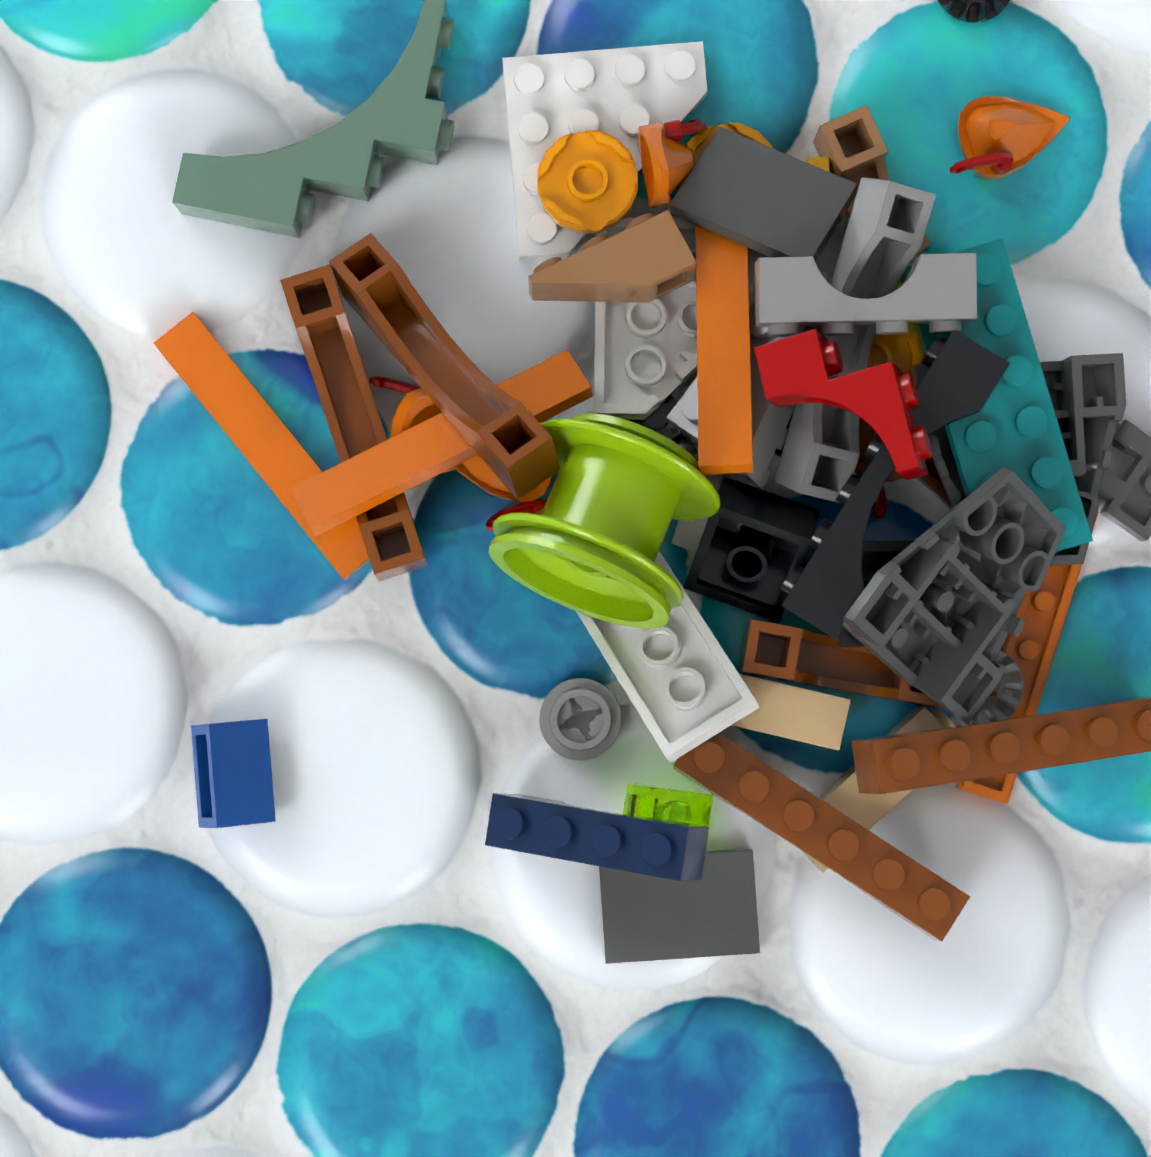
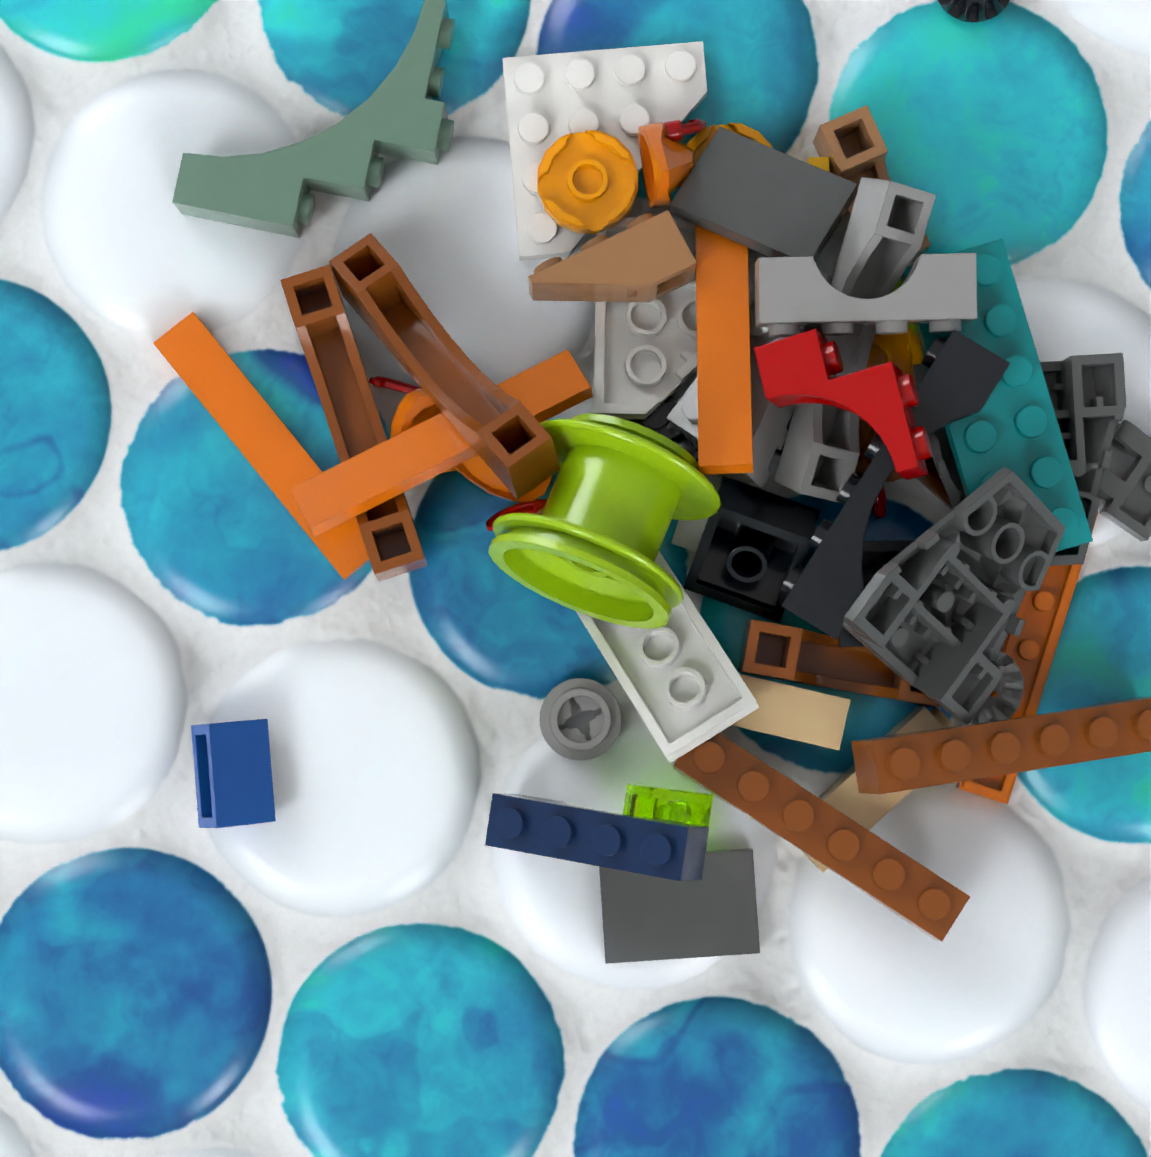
(1003, 135): orange piece -> none

